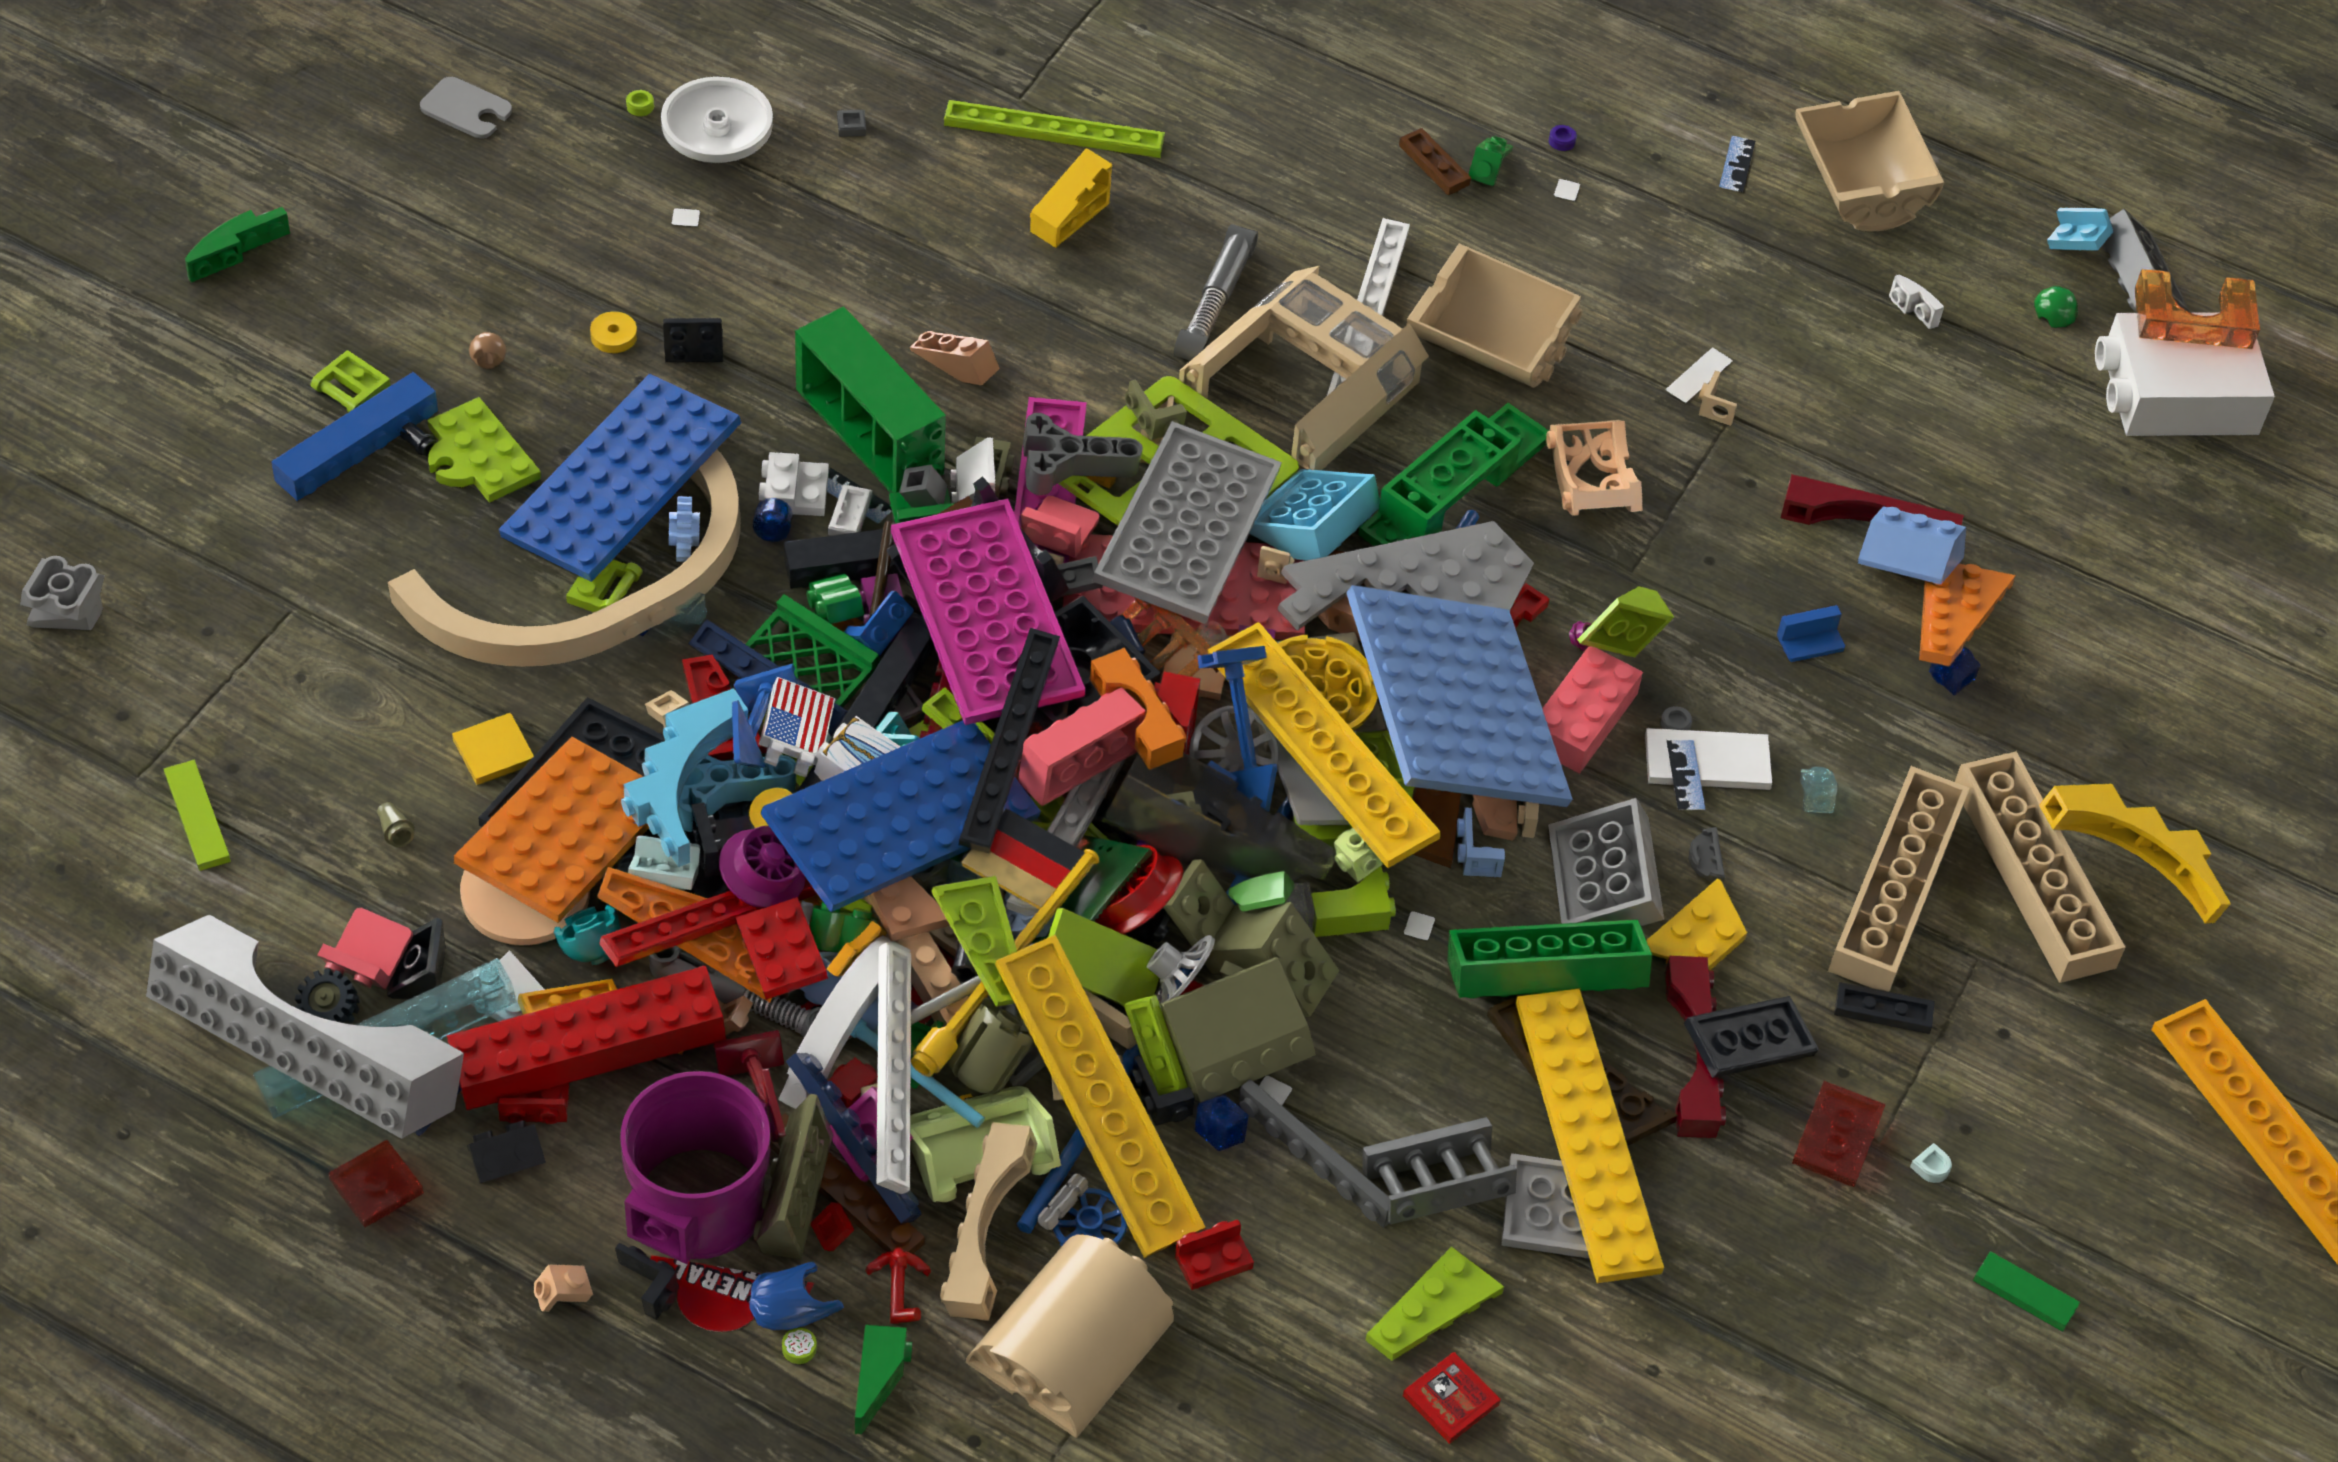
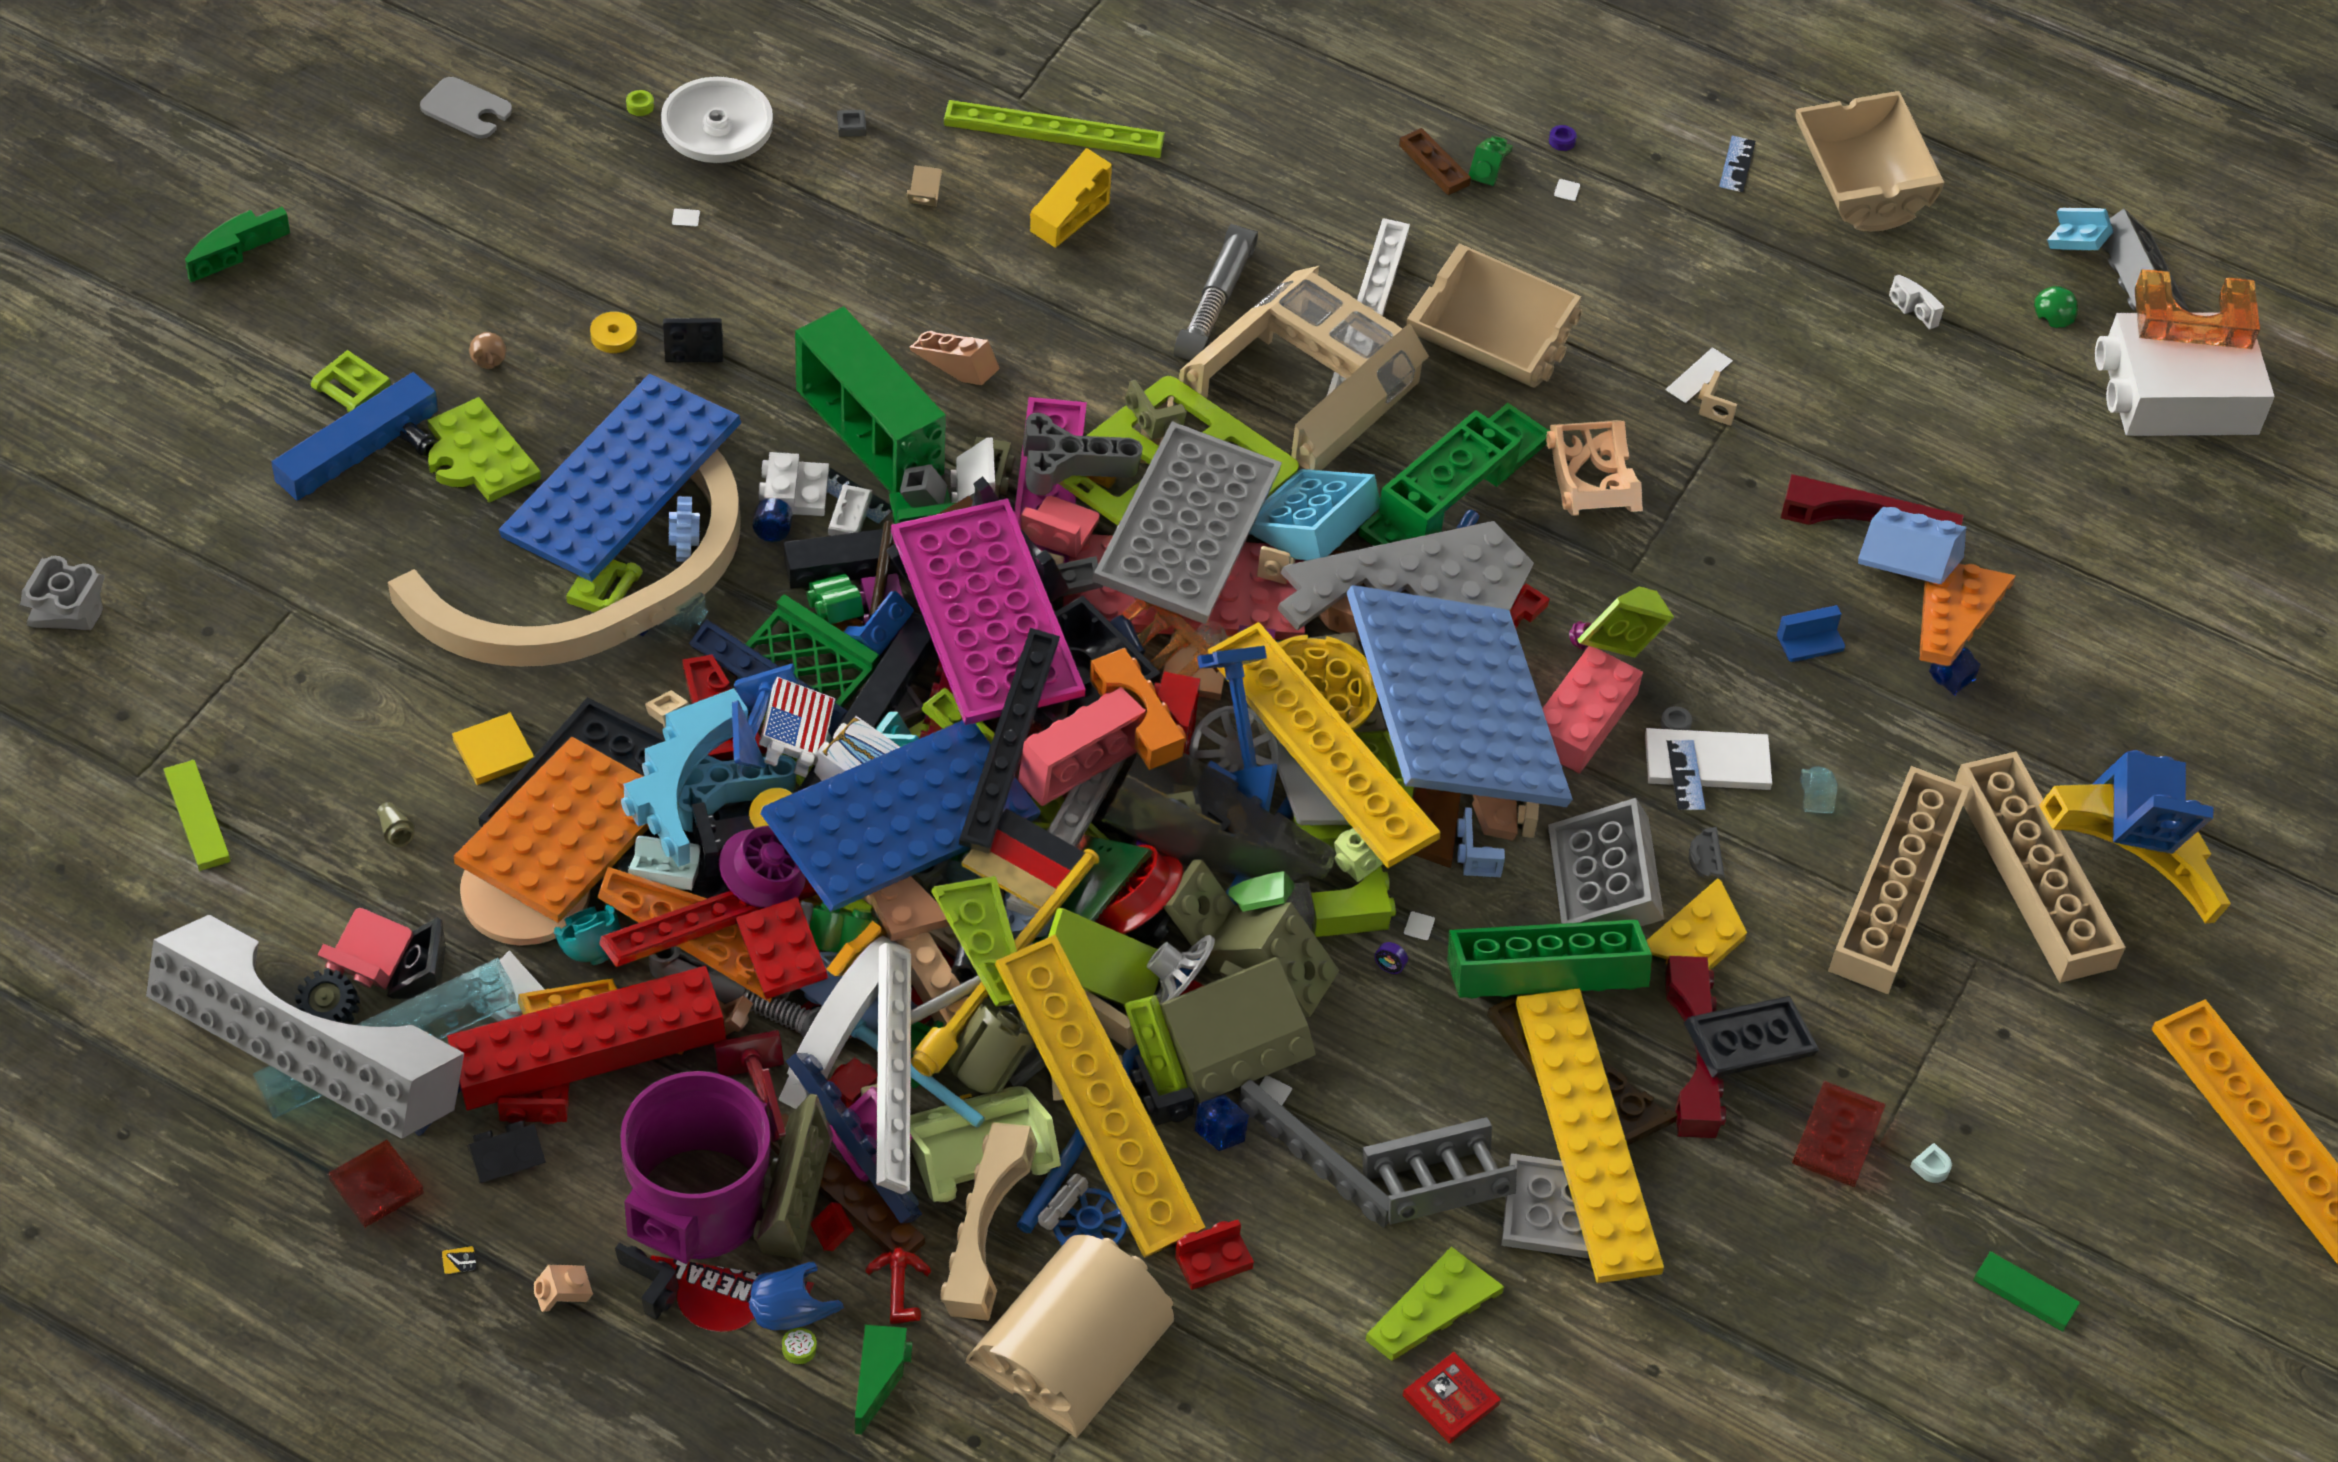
(459, 1260): none -> sticker
(925, 186): none -> tan bracket
(1391, 957): none -> tile
(1884, 1008): black plate -> none
(2152, 802): none -> blue bracket

